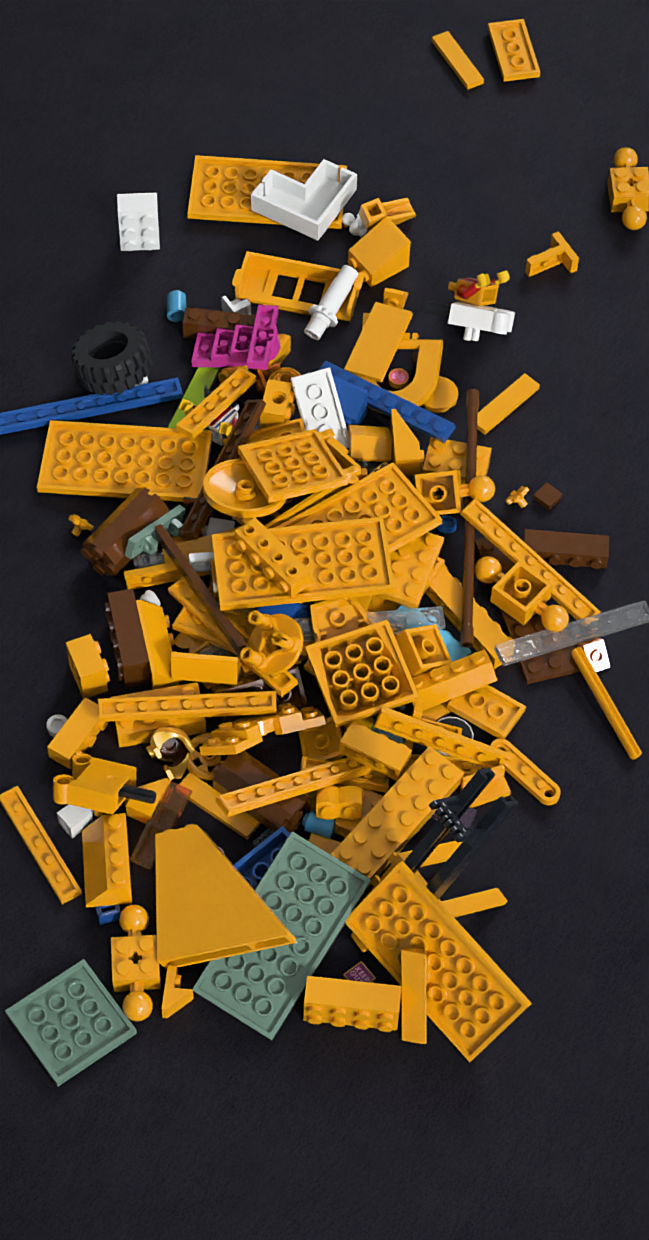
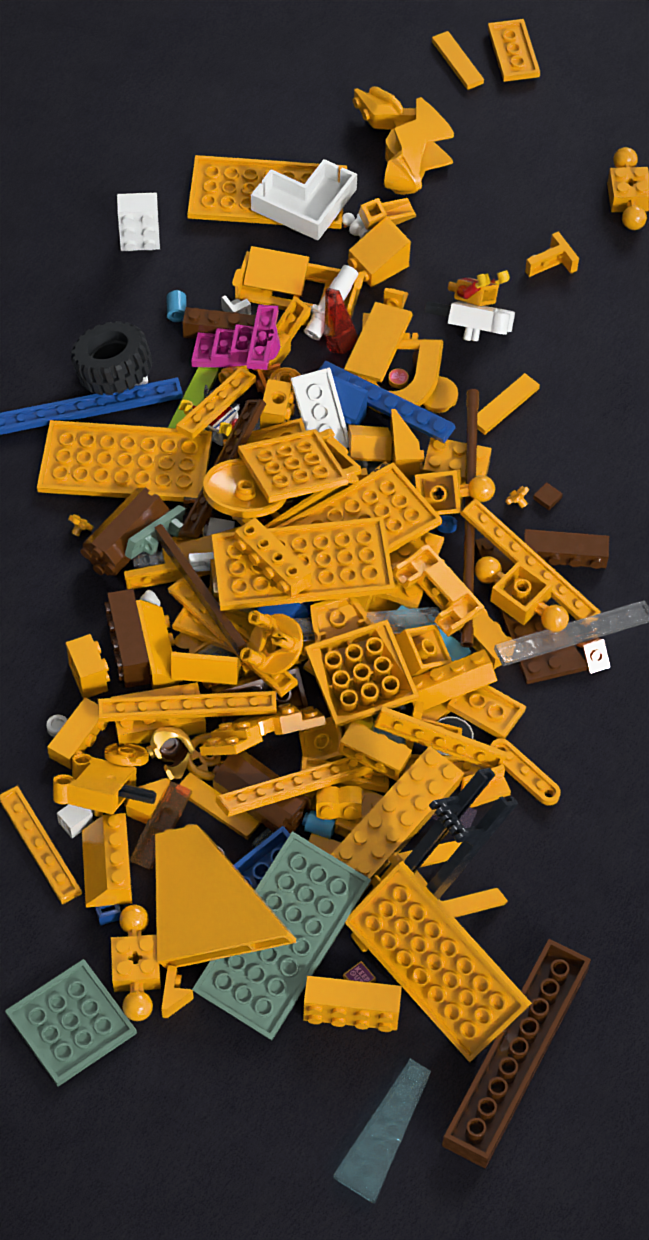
(128, 755): none -> light orange tile
(276, 271): none -> light orange tile
(294, 316): none -> light orange slope
(338, 325): none -> clear red slope
(375, 1149): none -> clear light blue wing
(411, 142): none -> light orange piece
(413, 995): light orange slope -> none
(442, 586): none -> light orange bracket
(516, 1055): none -> reddish brown brick
(606, 703): light orange axle -> none

